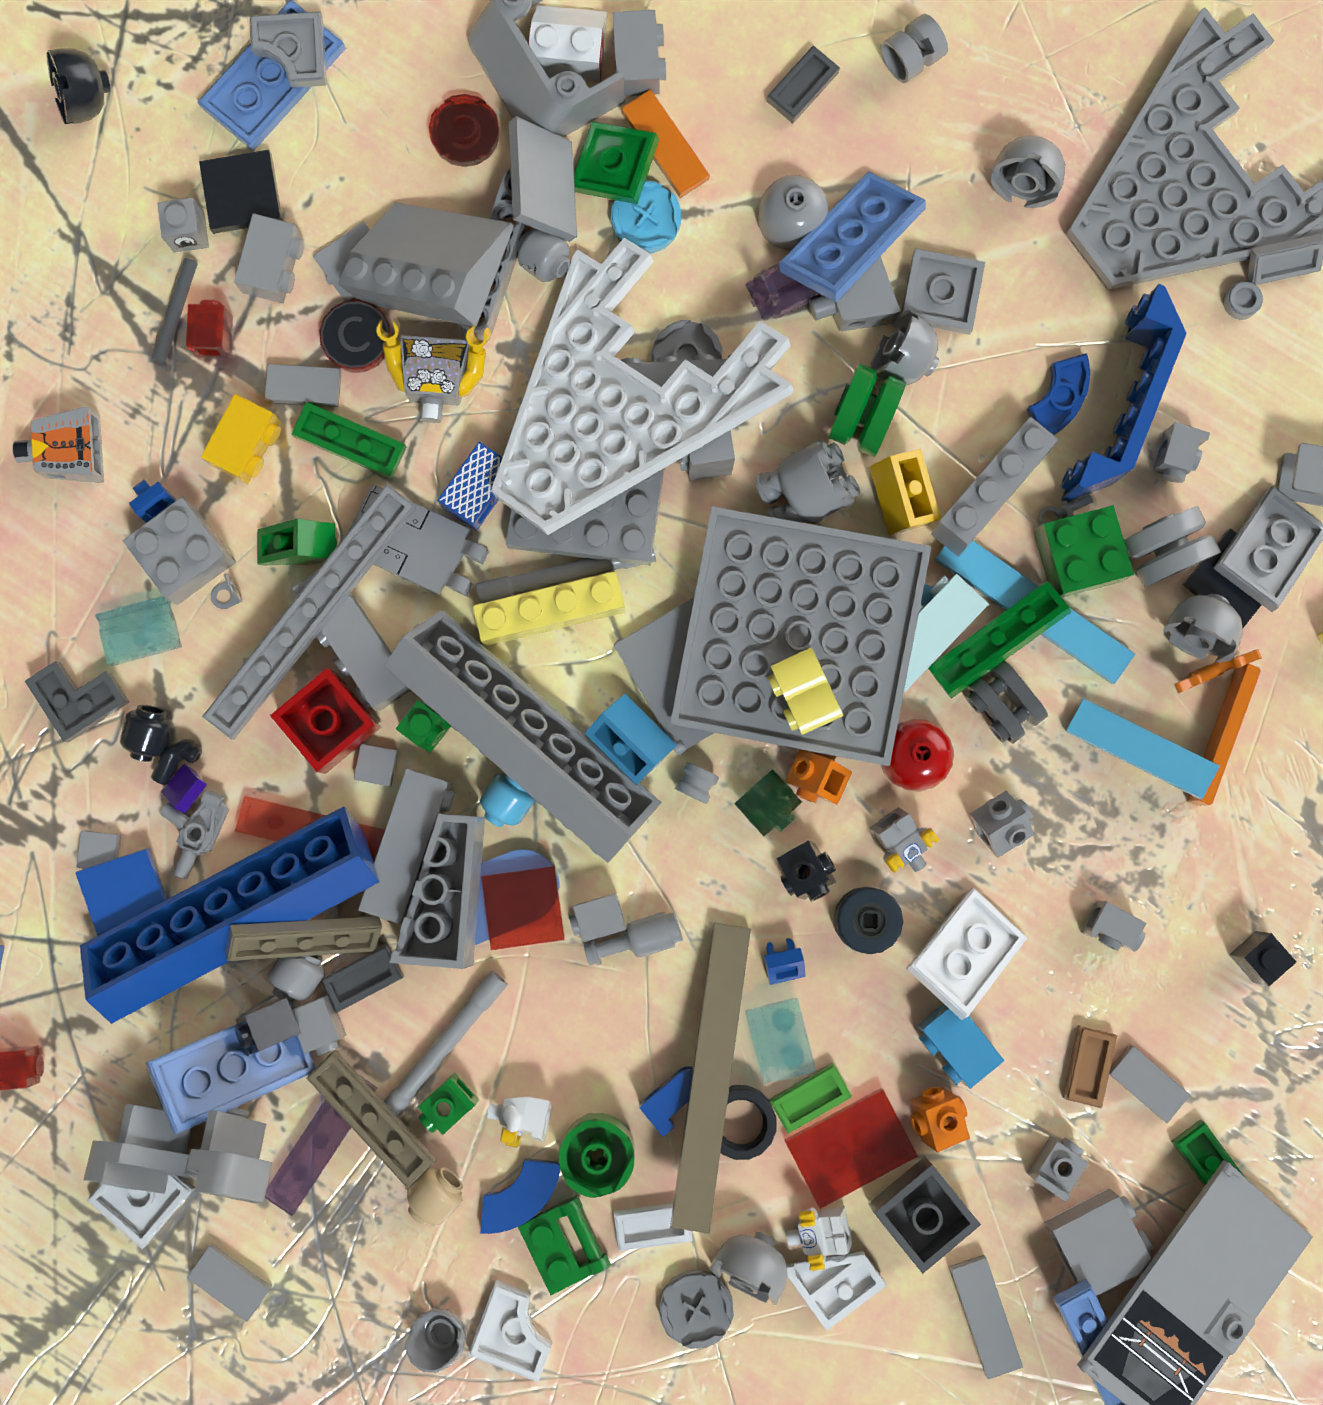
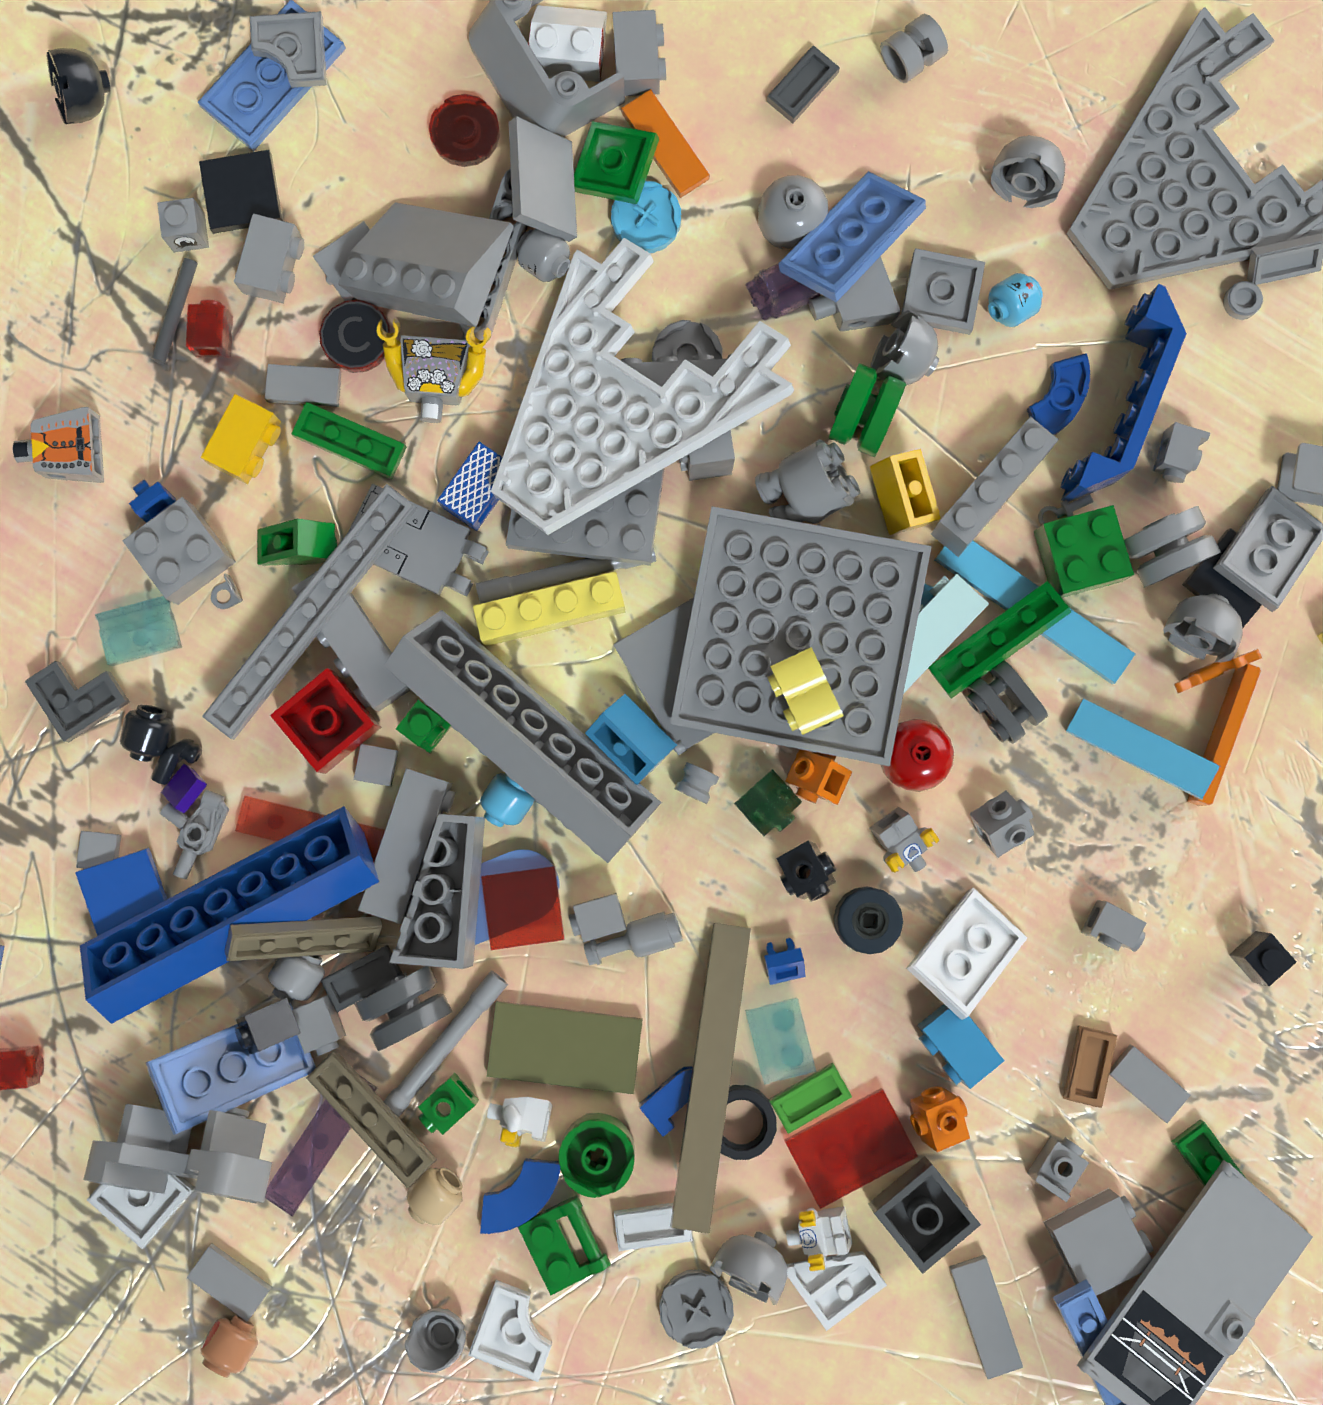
(229, 1346): none -> nougat head
(403, 1007): none -> dark grey wheel
(564, 1047): none -> olive tile
(1015, 299): none -> medium azure head

